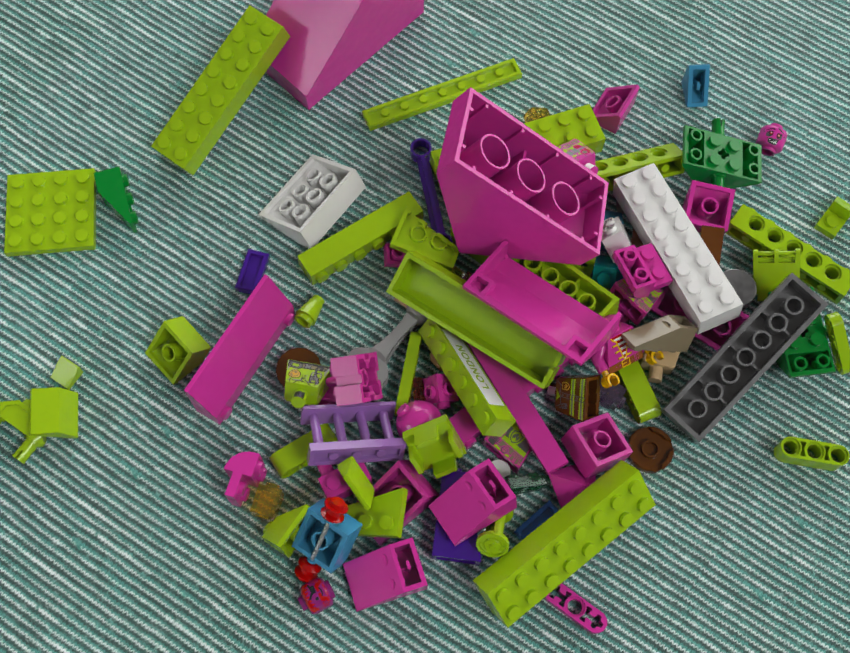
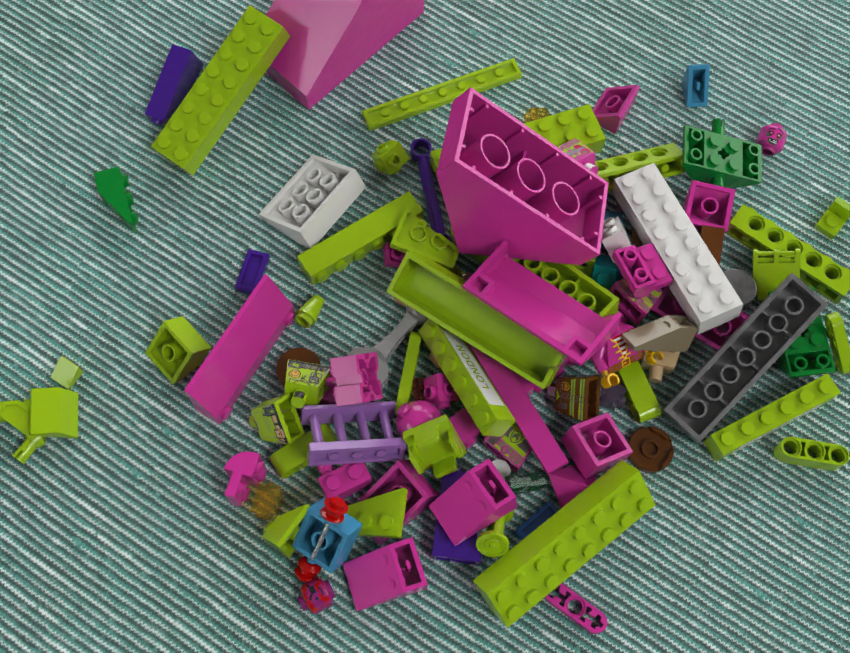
(50, 212): lime plate -> none
(173, 84): none -> dark purple slope
(277, 420): none -> lime torso
(357, 481): lime slope -> none
(389, 157): none -> lime brick
(771, 417): none -> lime brick

